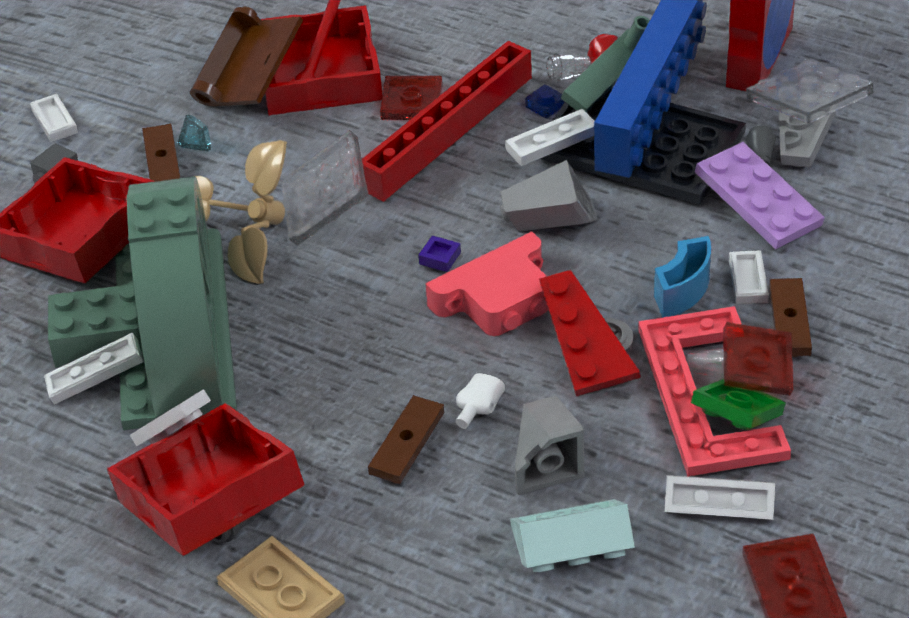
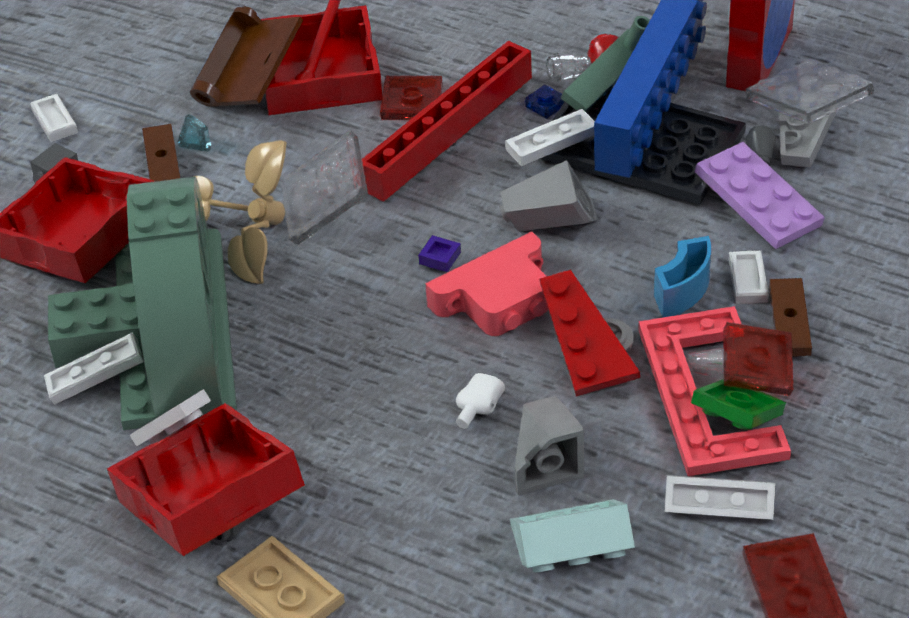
(406, 439): reddish brown tile -> none

